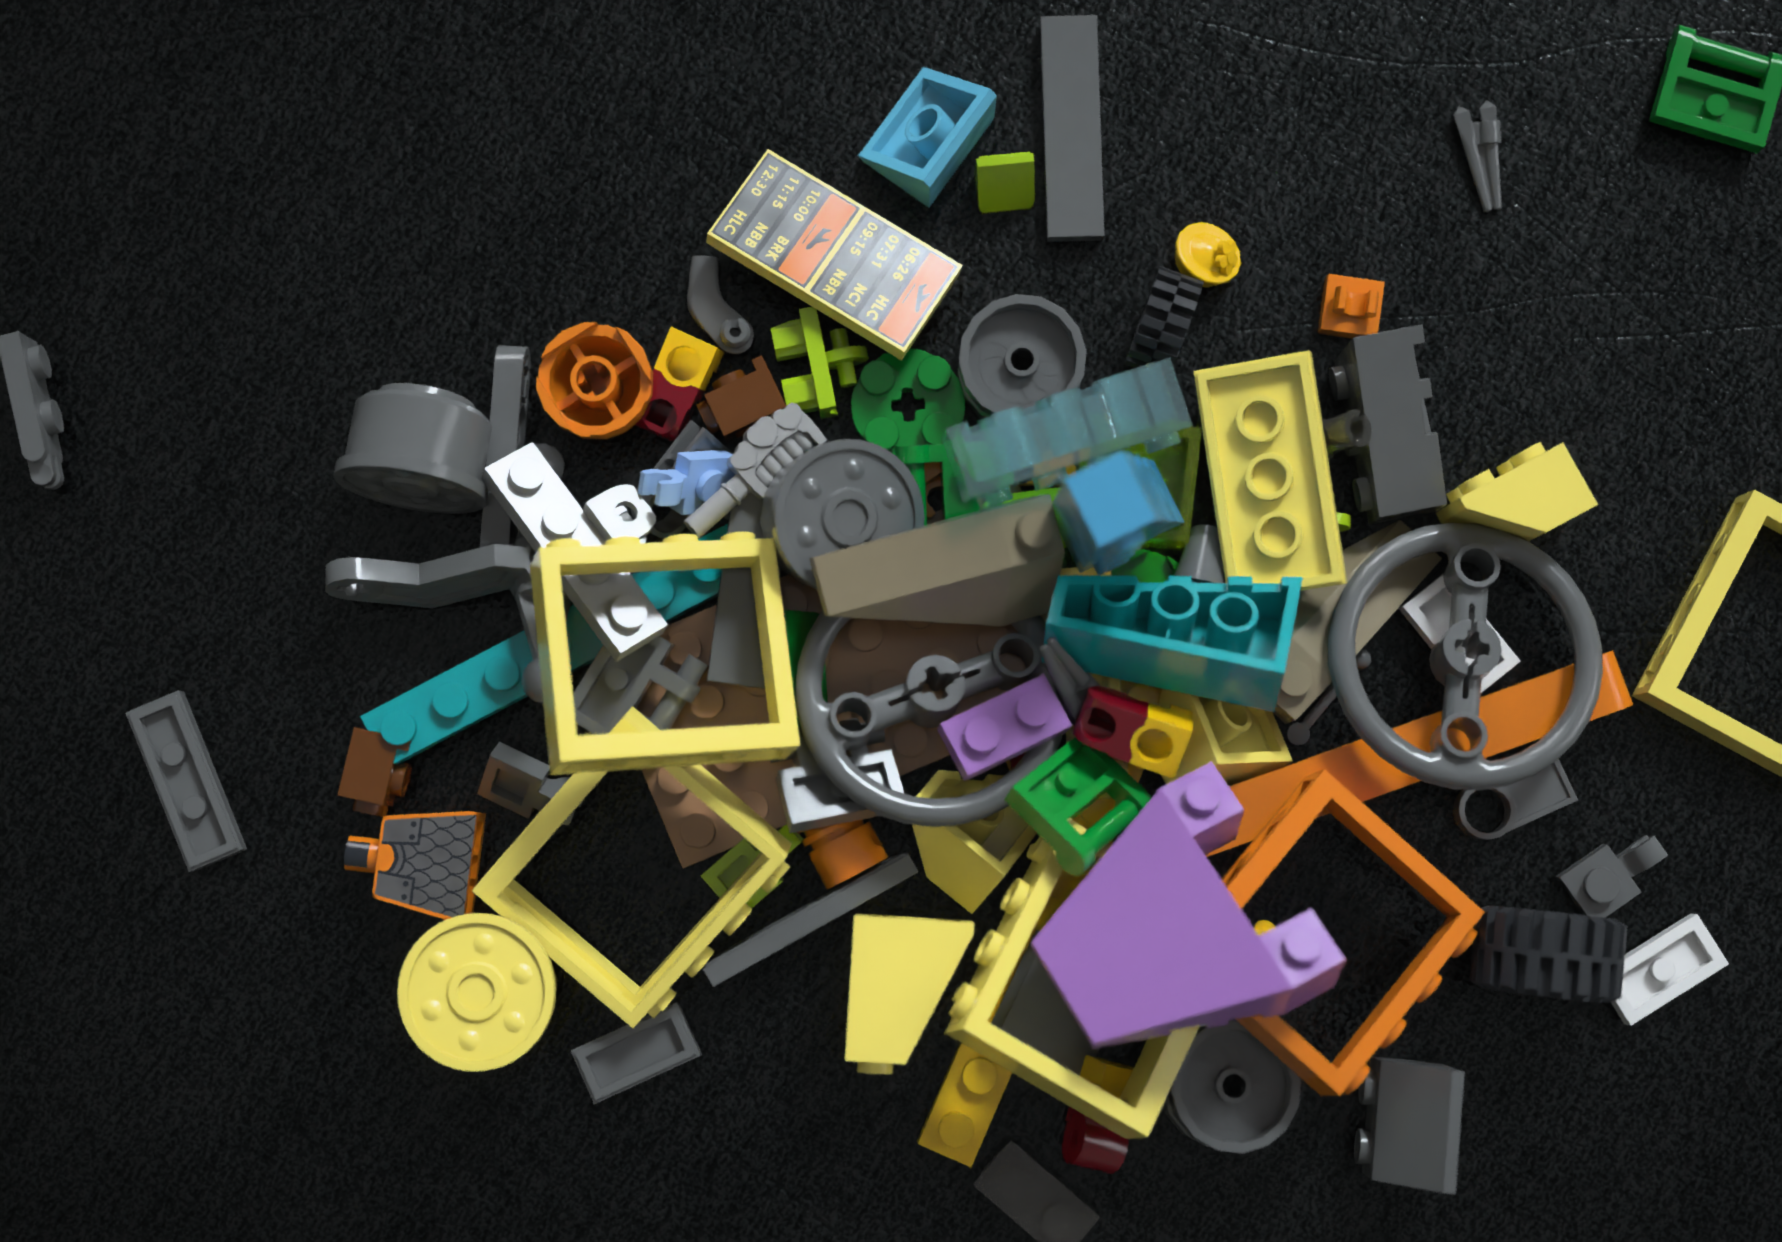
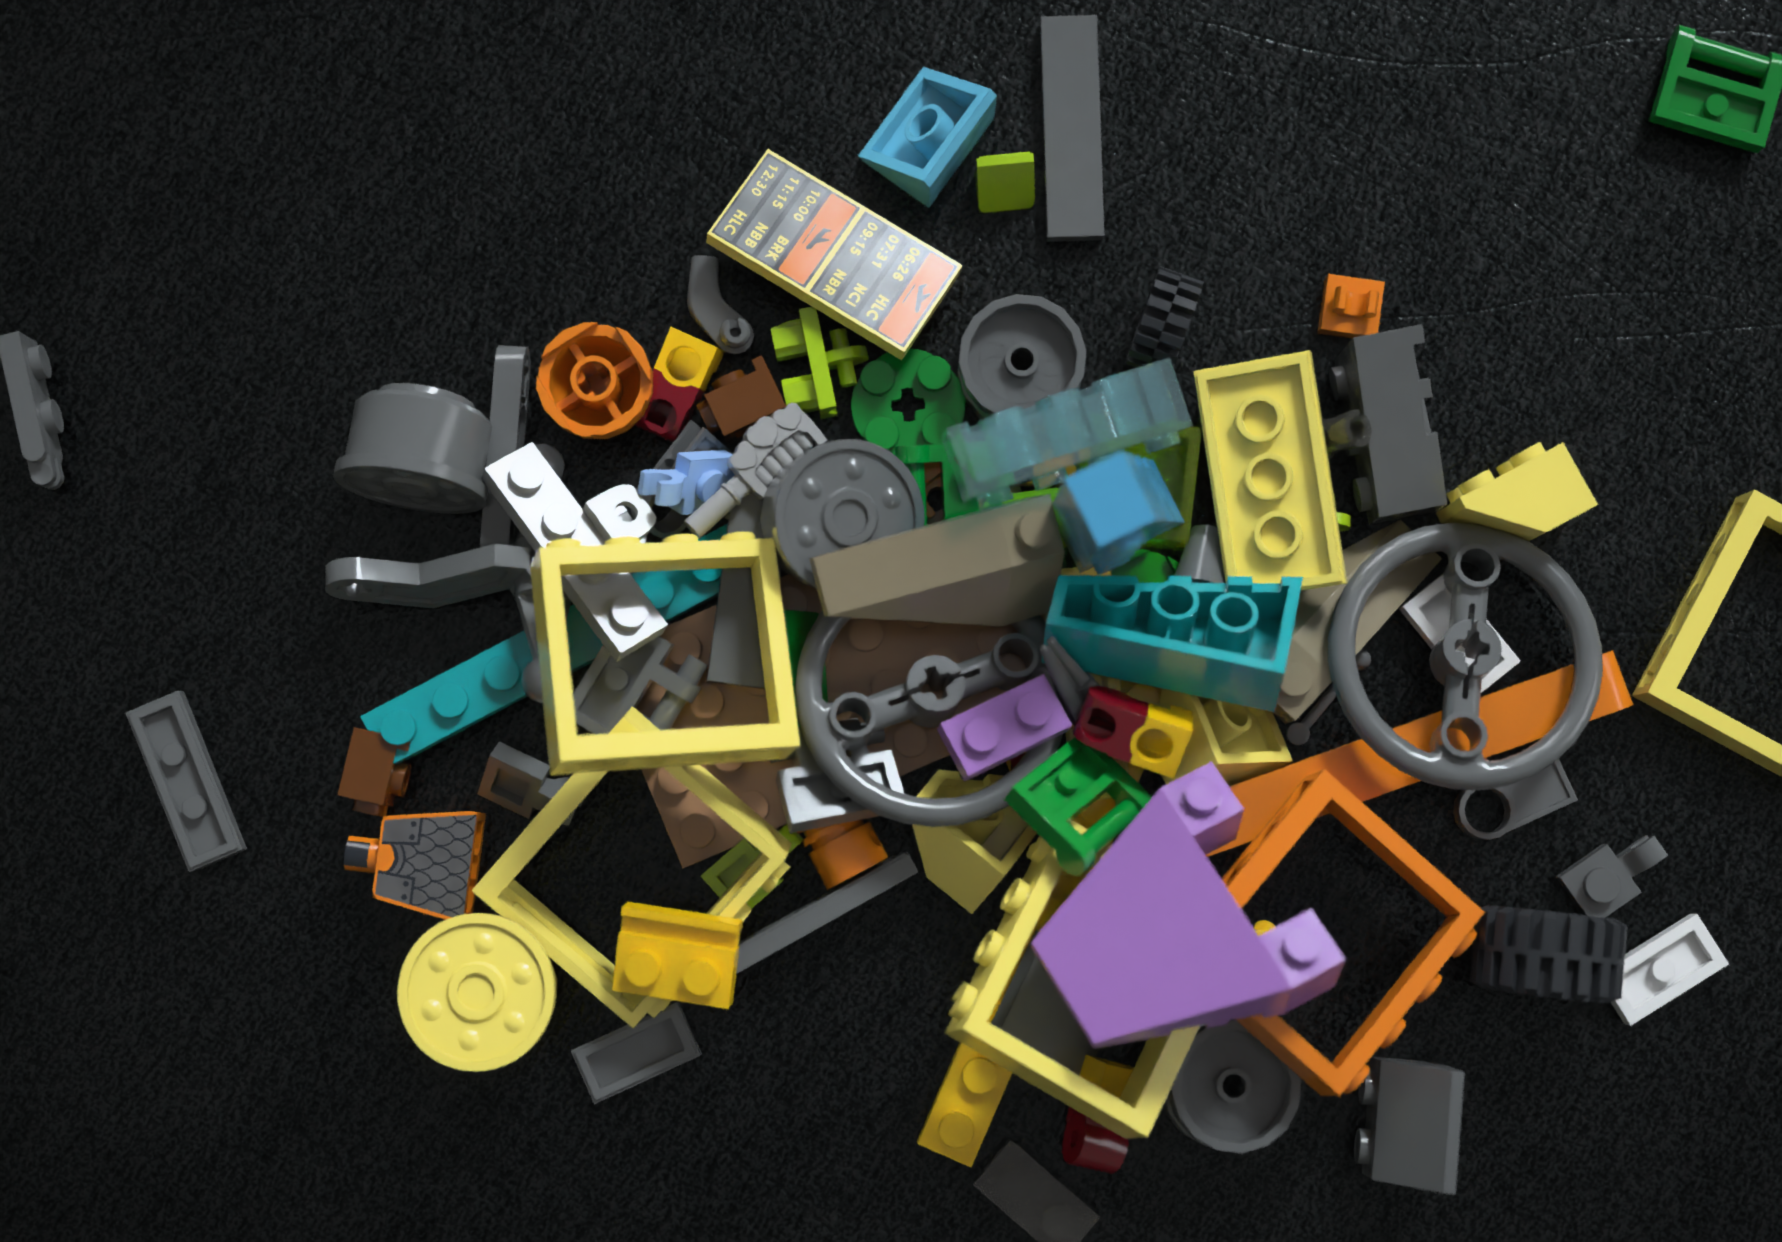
(677, 955): none -> yellow plate
(896, 983): light yellow slope -> none
(1207, 254): yellow hat -> none
(1480, 146): dark grey piece -> none

